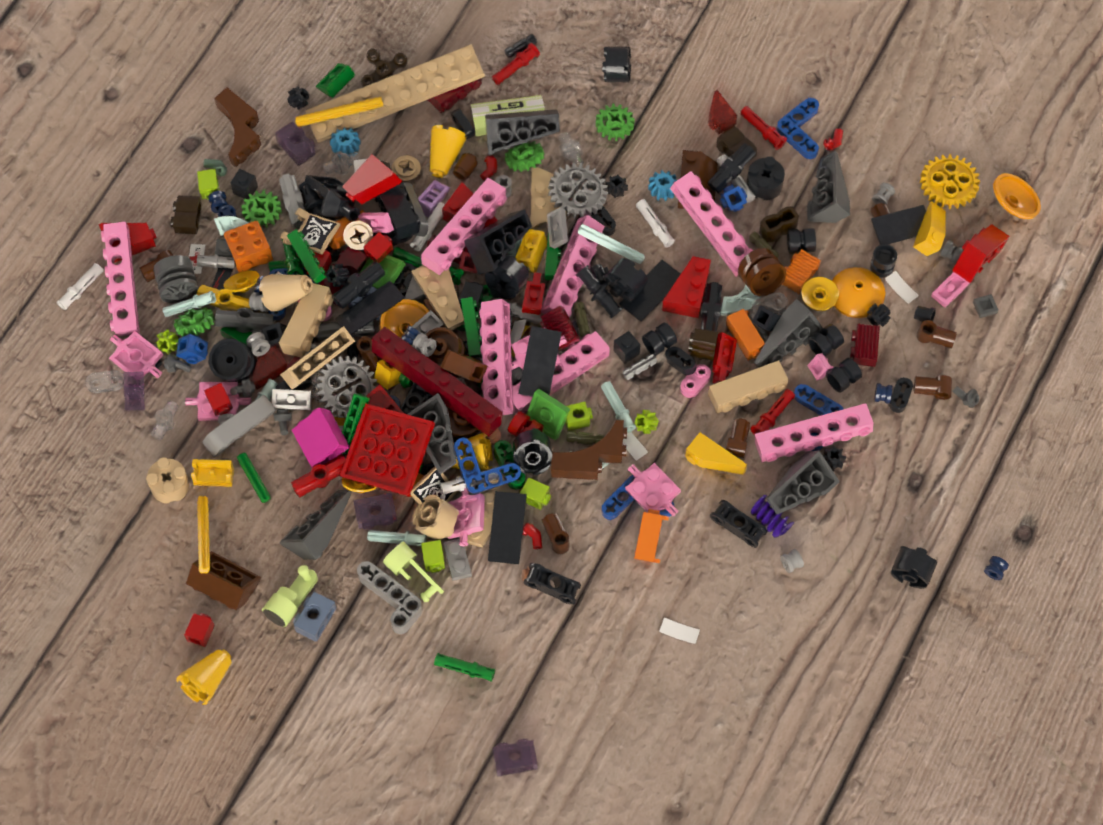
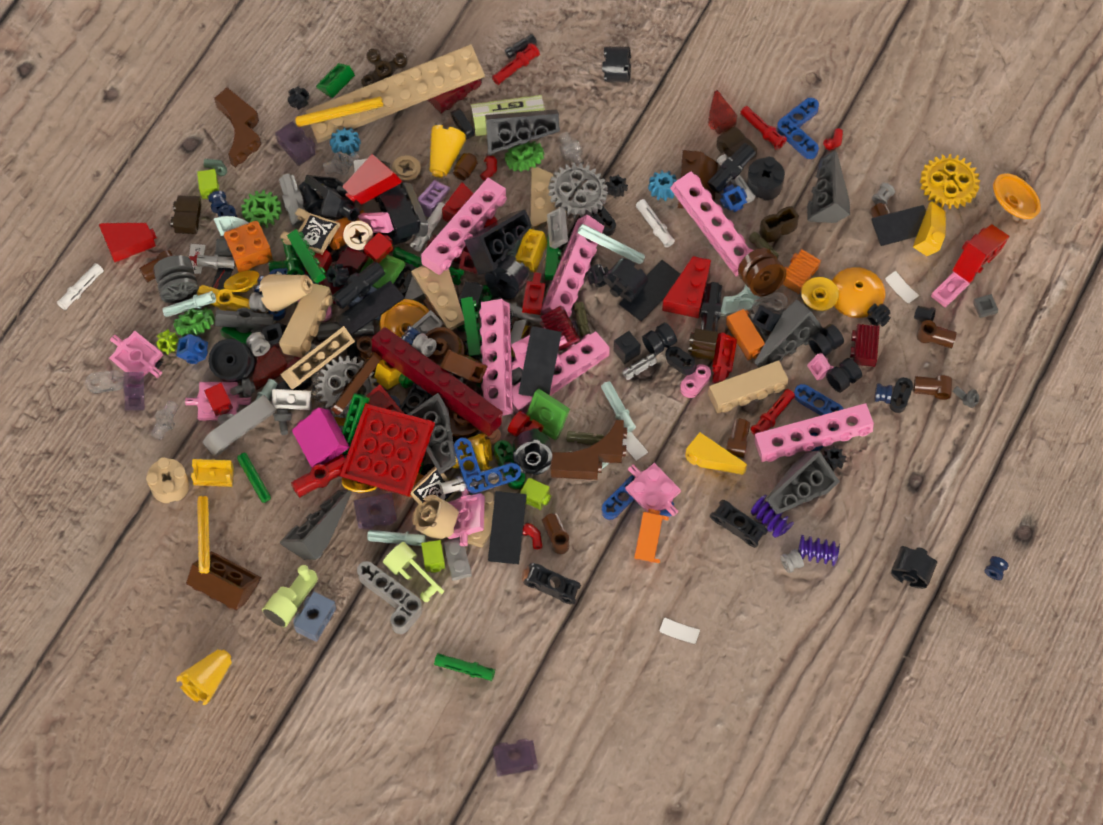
(111, 233): bright pink brick -> none
(172, 362): dark grey plate -> none
(199, 629): red brick -> none
(244, 184): black brick -> none
(356, 382): none -> reddish brown beam
(505, 181): light grey bush -> none
(574, 423): lime brick -> none
(599, 292): black piece -> none
(614, 121): bright green gear -> none
(646, 421): lime gear -> none
(801, 240): black wheel -> none
(818, 550): none -> dark purple piece
(883, 260): black wheel -> none
(948, 251): dark grey wheel -> none

